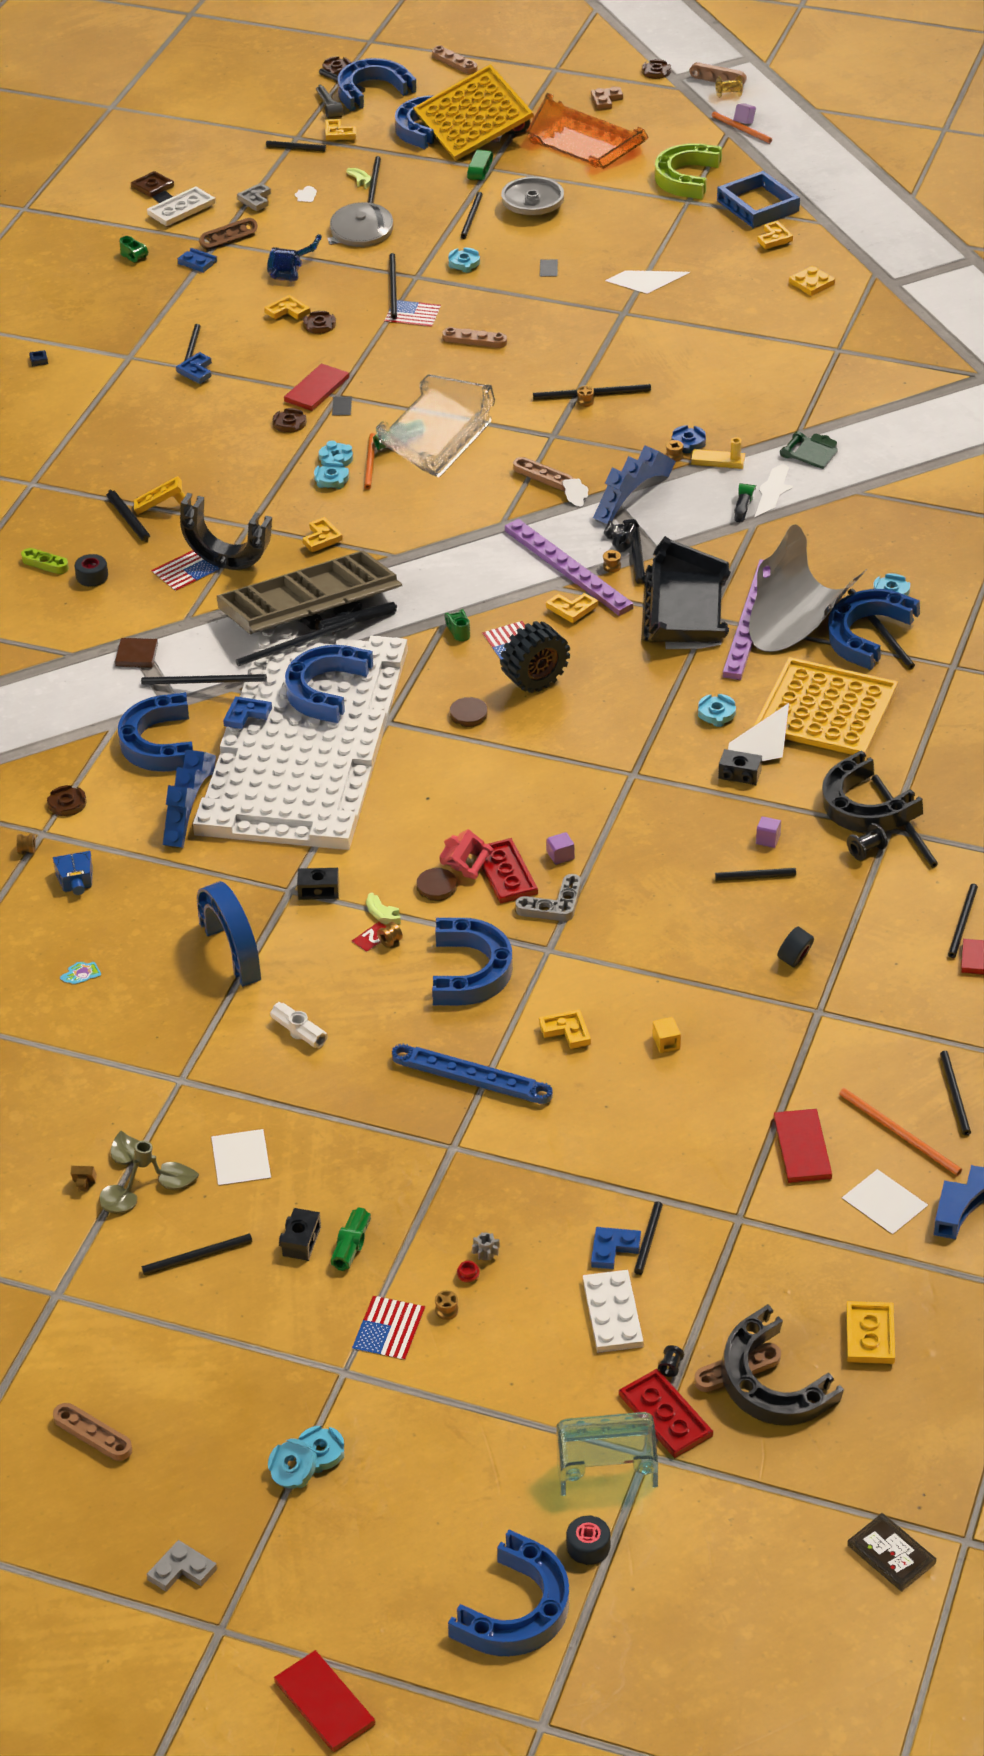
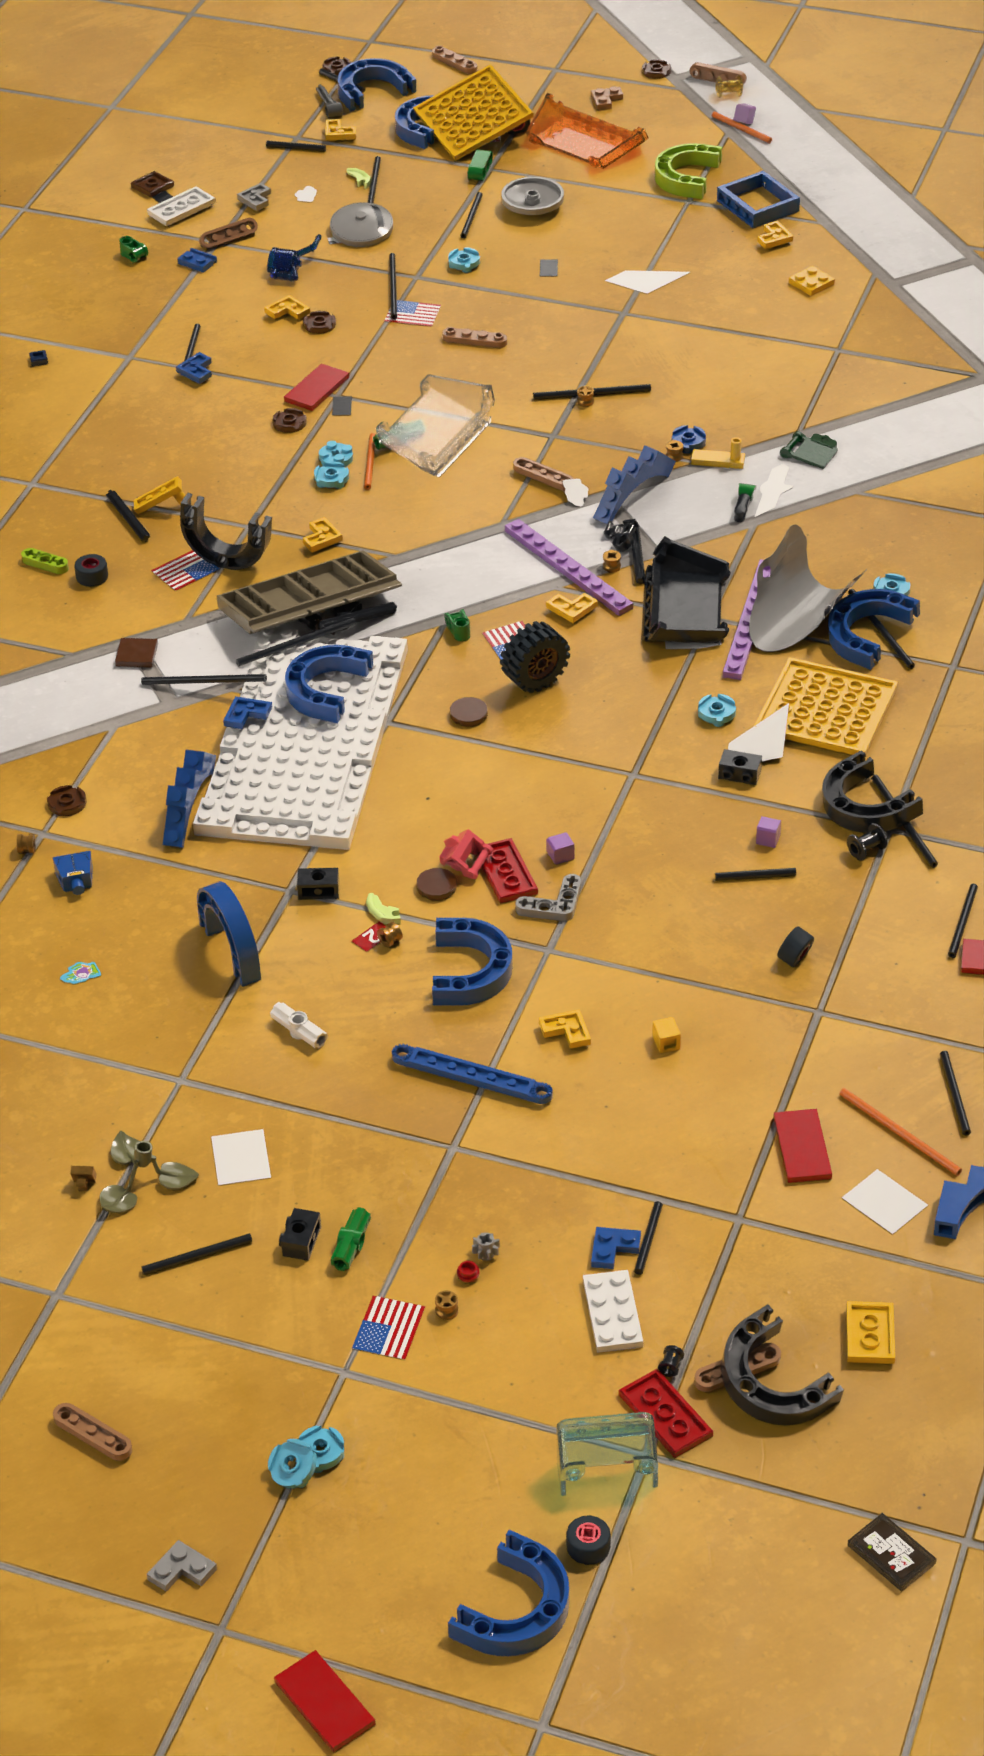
(142, 716): blue piece -> none

